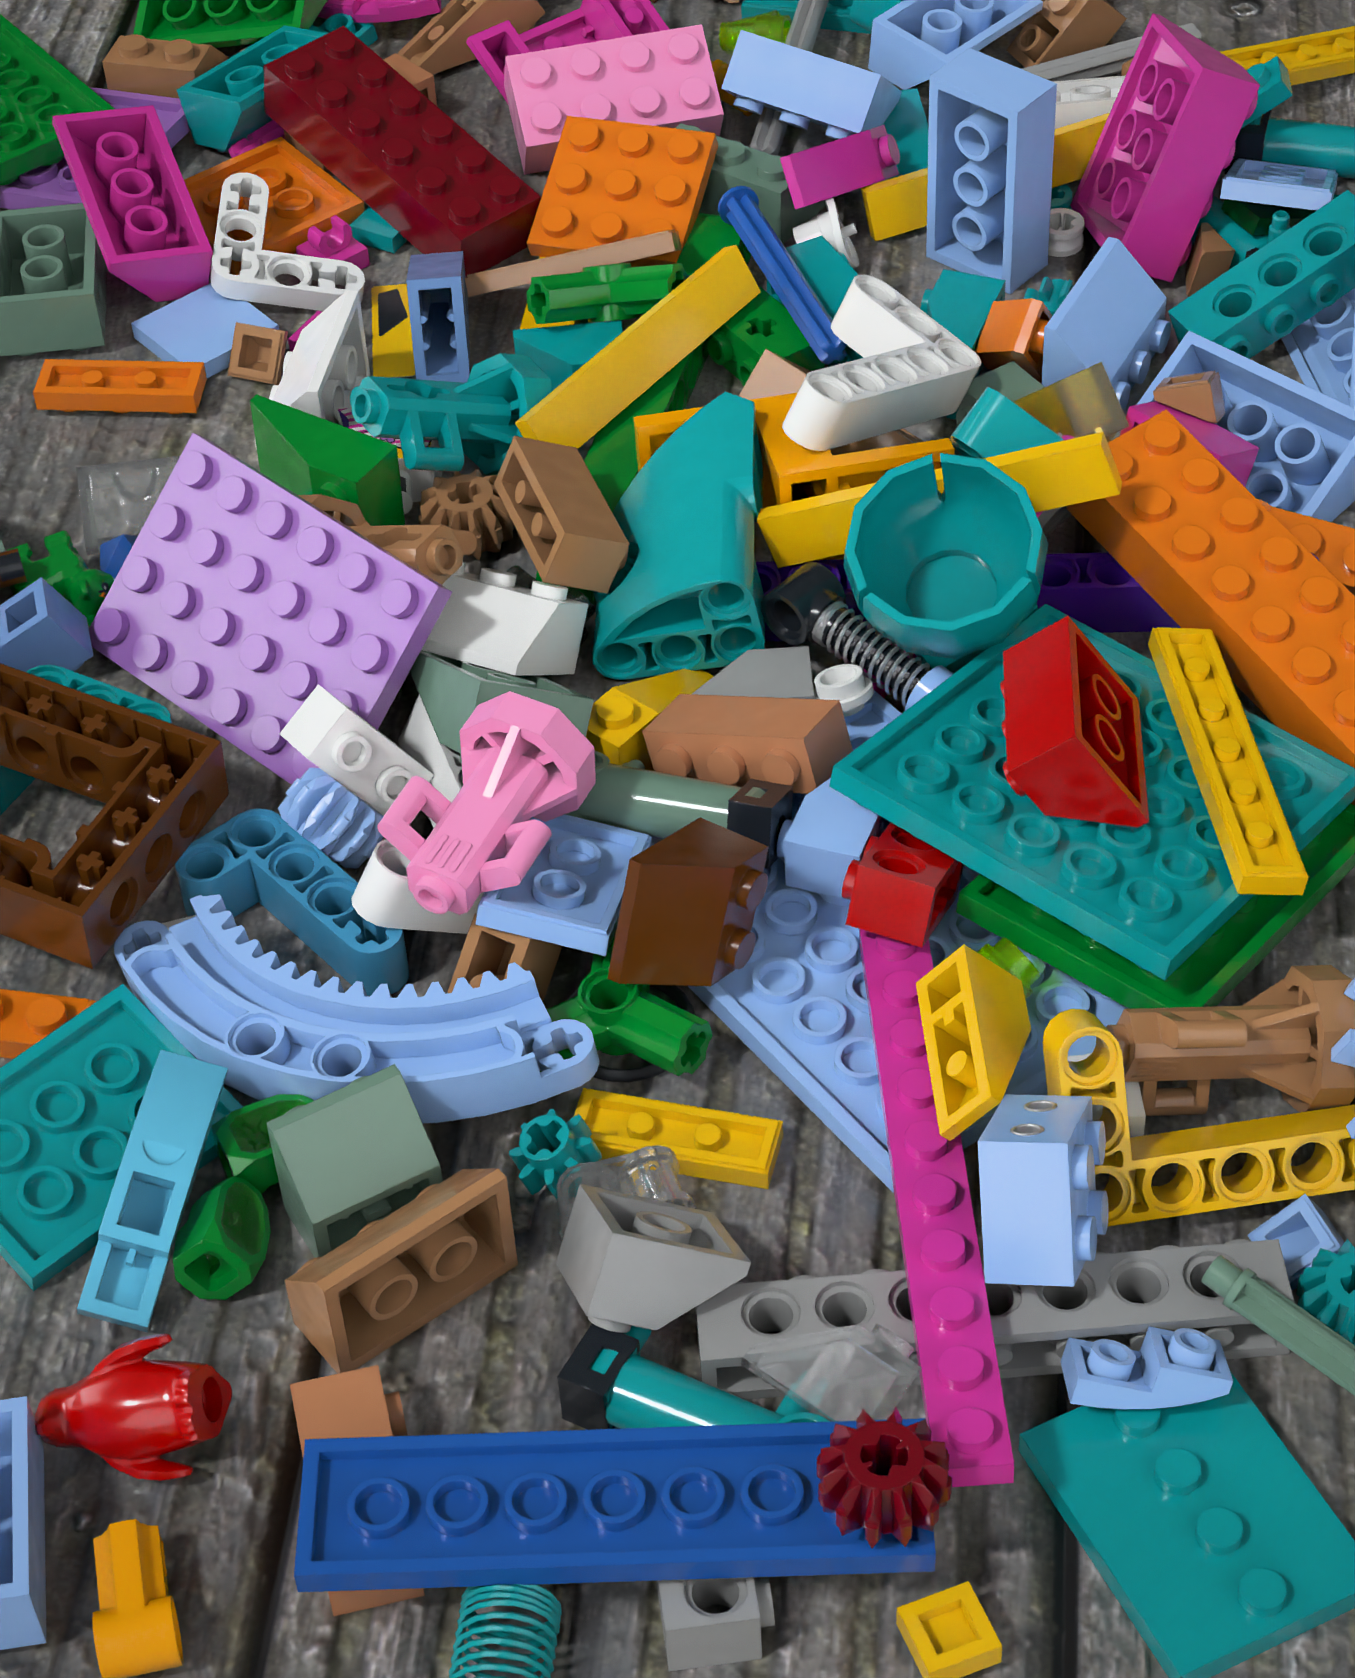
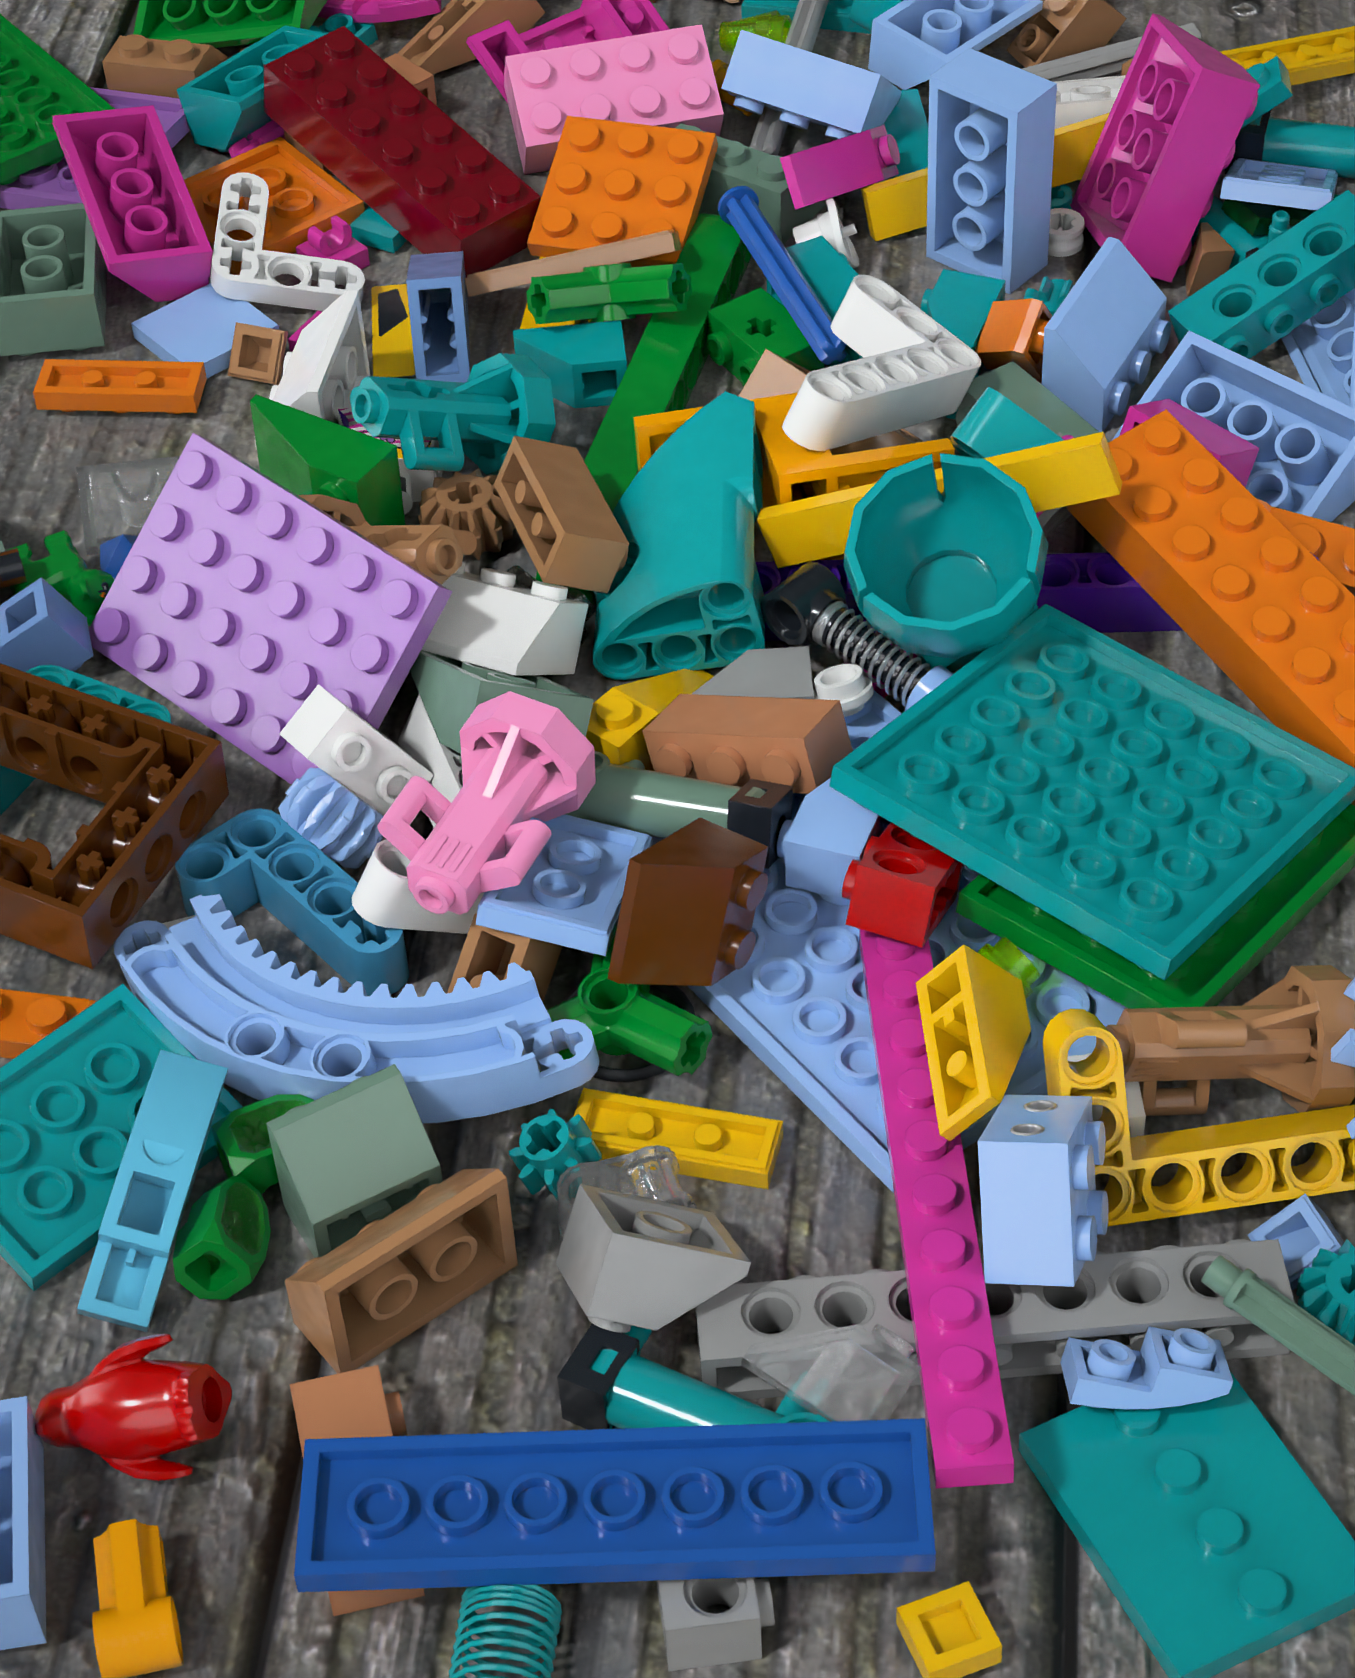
(642, 352): yellow tile -> none
(884, 1477): dark red gear -> none
(1072, 730): red slope -> none
(1078, 405): clear yellow slope -> none
(1194, 394): medium nougat slope -> none
(1227, 763): yellow tile -> none

